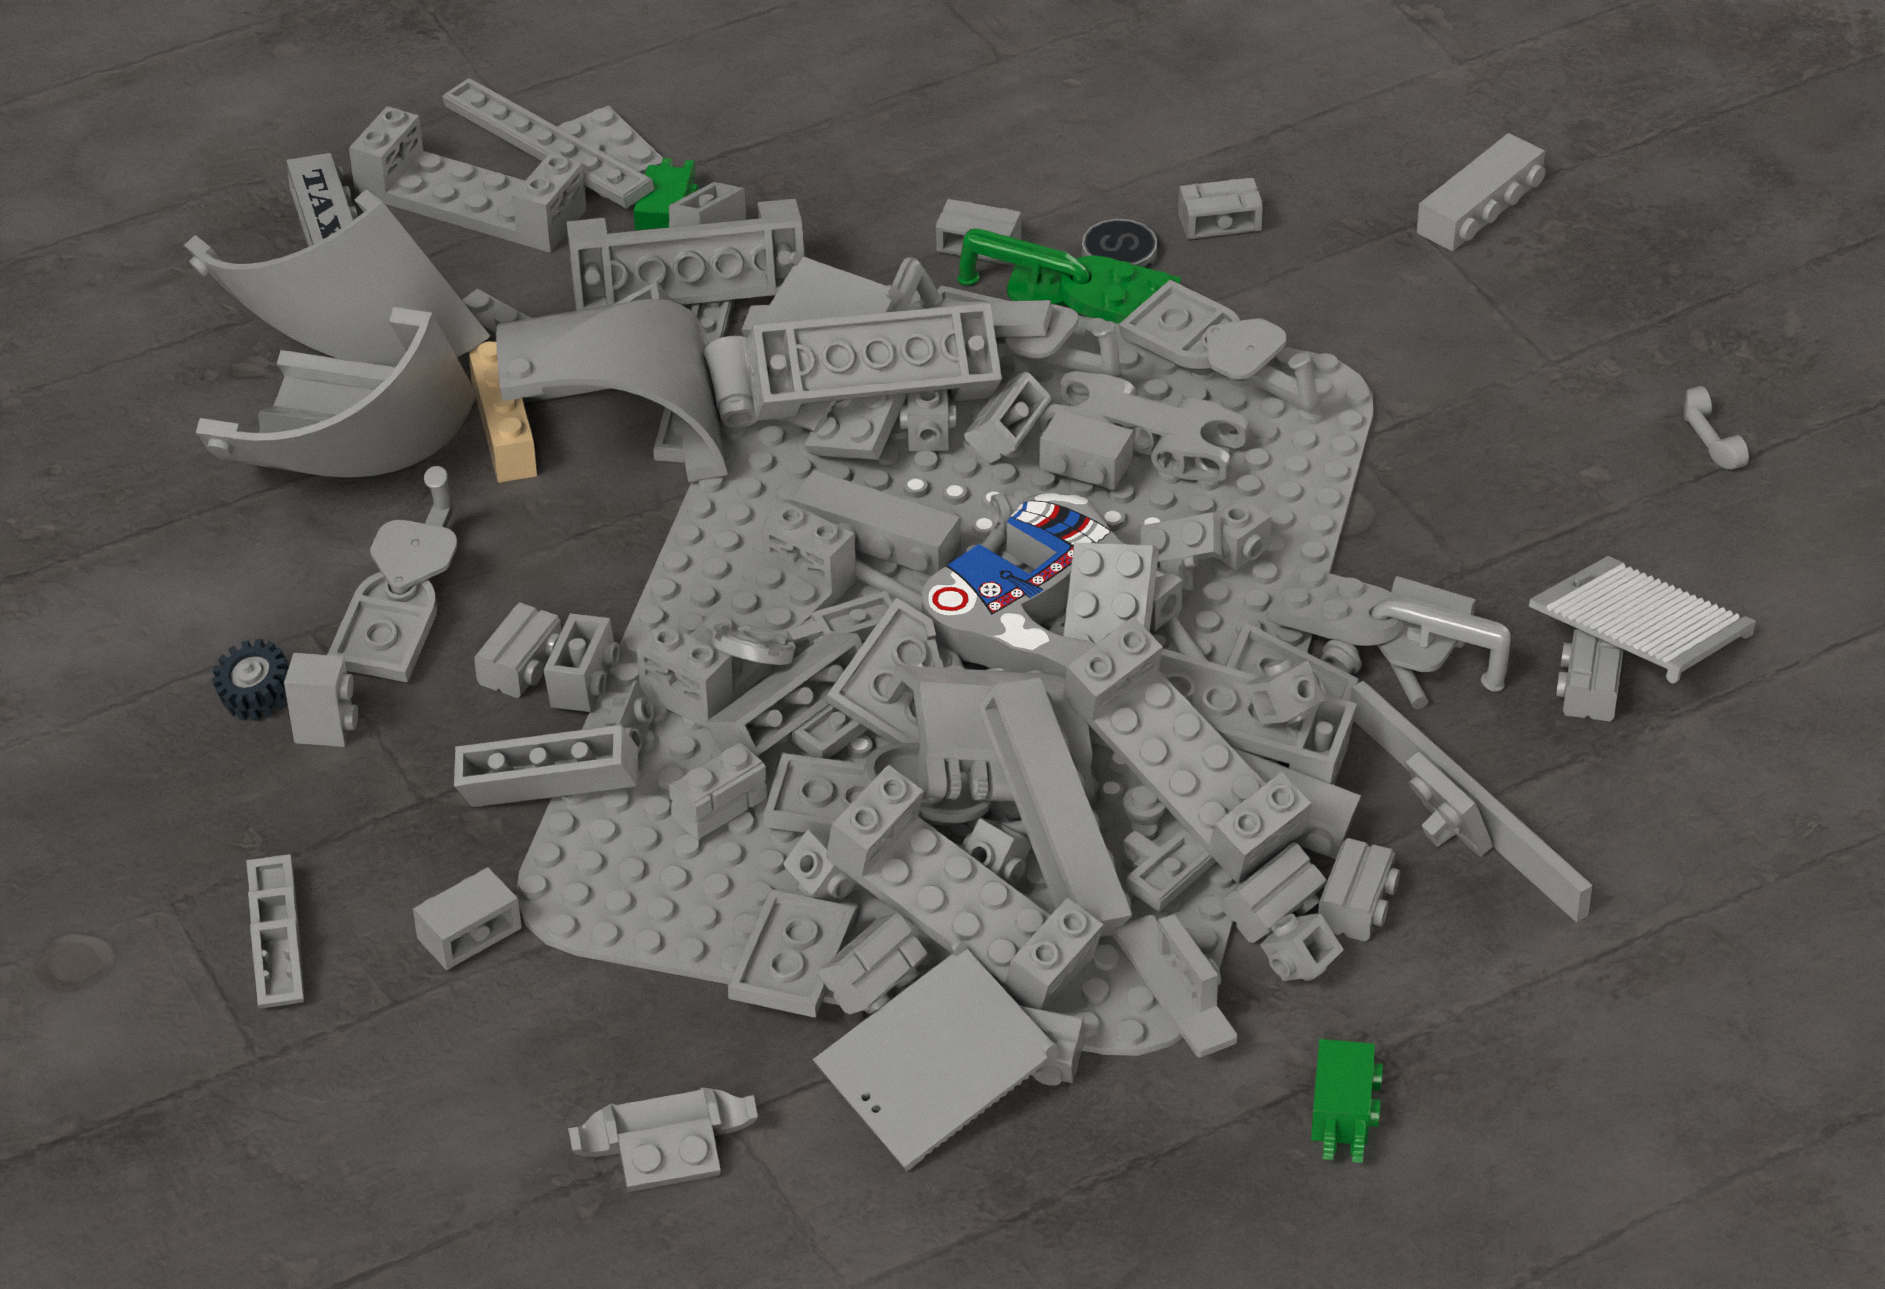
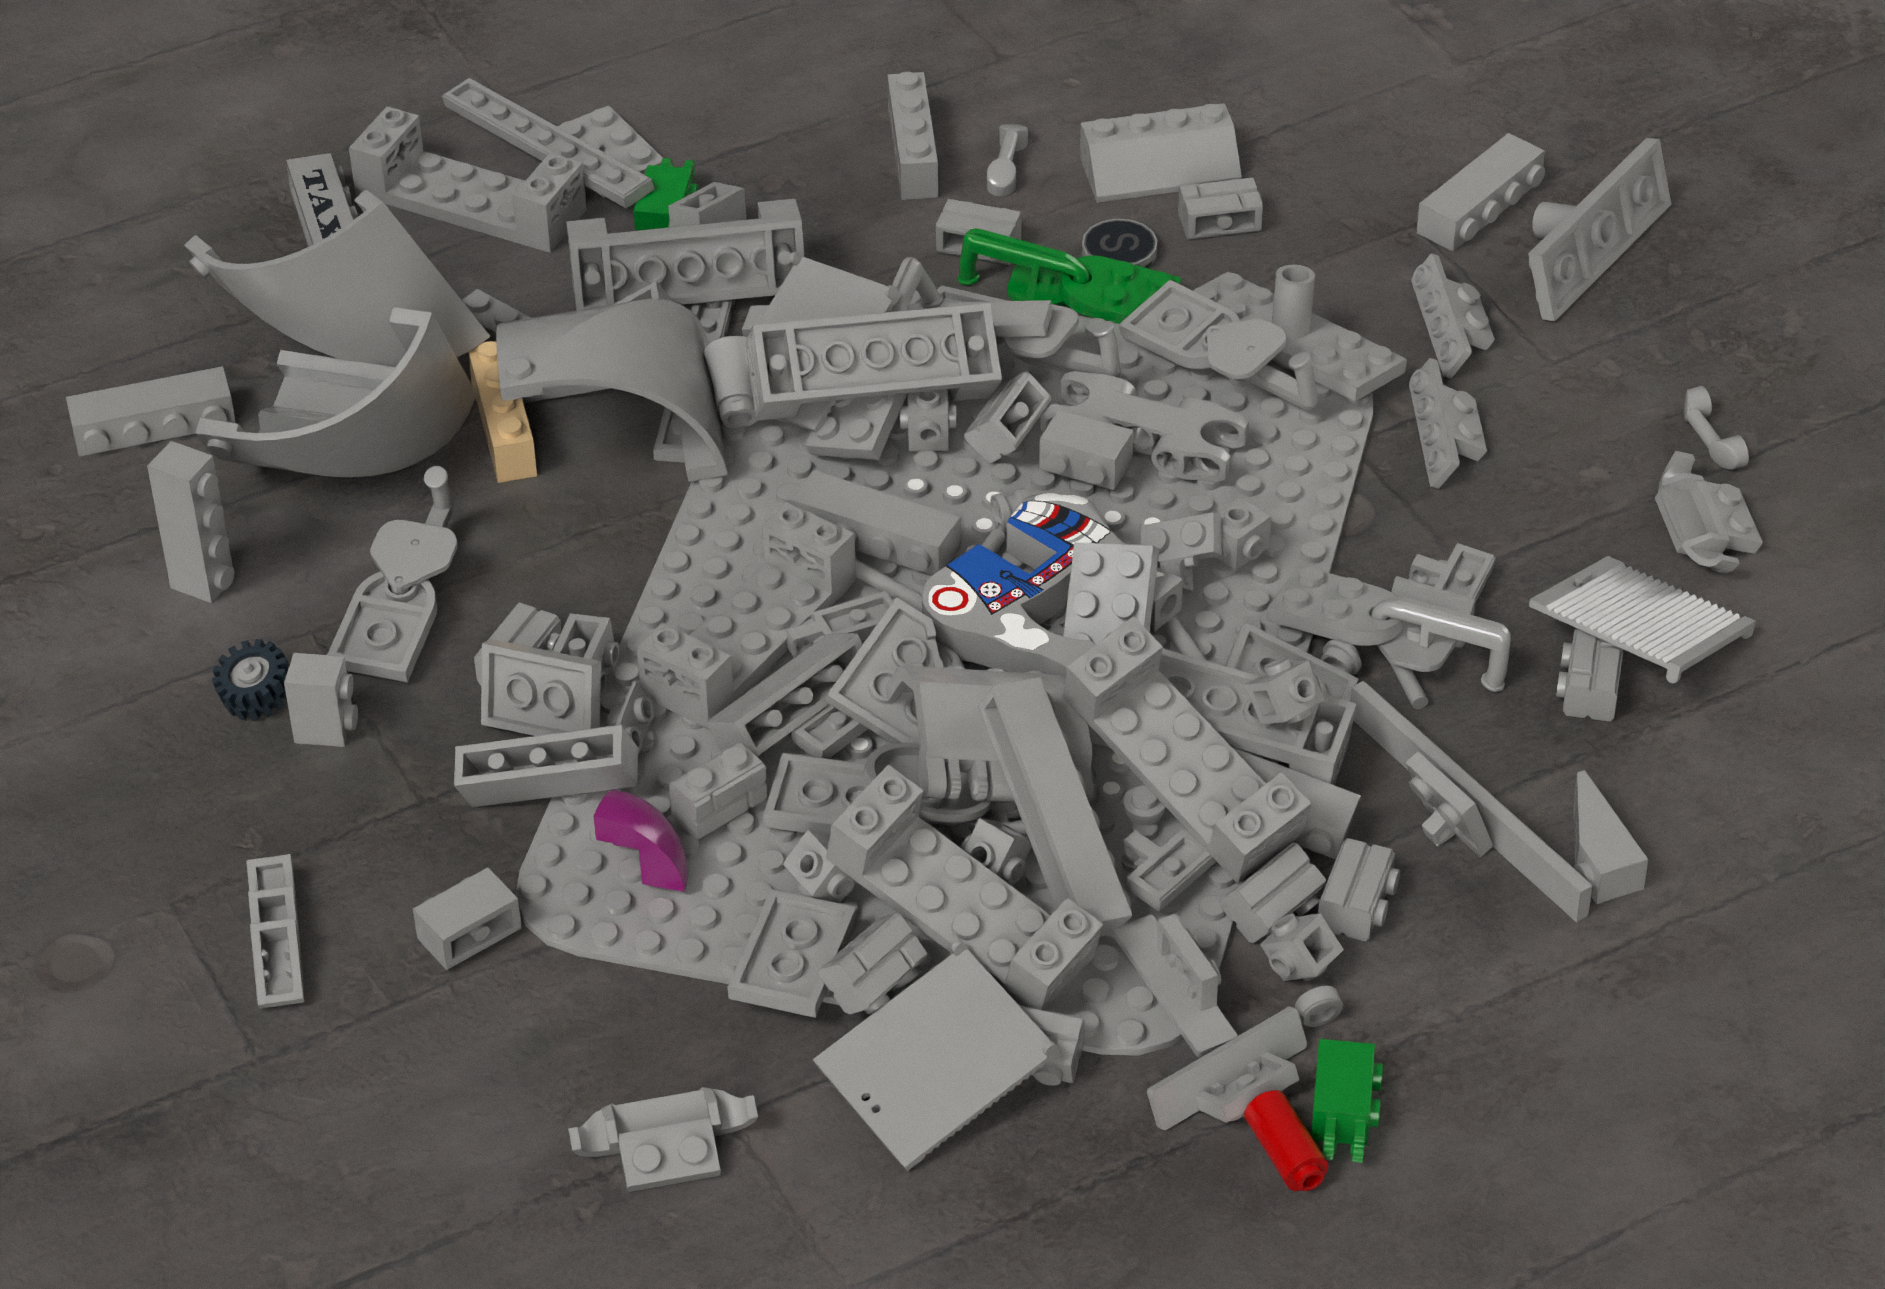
(148, 410): none -> light grey brick
(191, 521): none -> light grey brick
(538, 690): none -> light grey plate
(641, 826): none -> magenta brick
(753, 644): light grey tile -> none
(912, 135): none -> light grey brick
(1002, 171): none -> light grey bar
(1158, 152): none -> light grey slope
(1232, 1074): none -> light grey bracket
(1286, 1141): none -> red brick
(1319, 1006): none -> light grey tile
(1338, 356): none -> light grey plate
(1446, 423): none -> light grey bracket
(1451, 315): none -> light grey bracket
(1462, 573): none -> light grey hinge
(1590, 237): none -> light grey plate
(1604, 846): none -> light grey slope
(1705, 516): none -> light grey plate

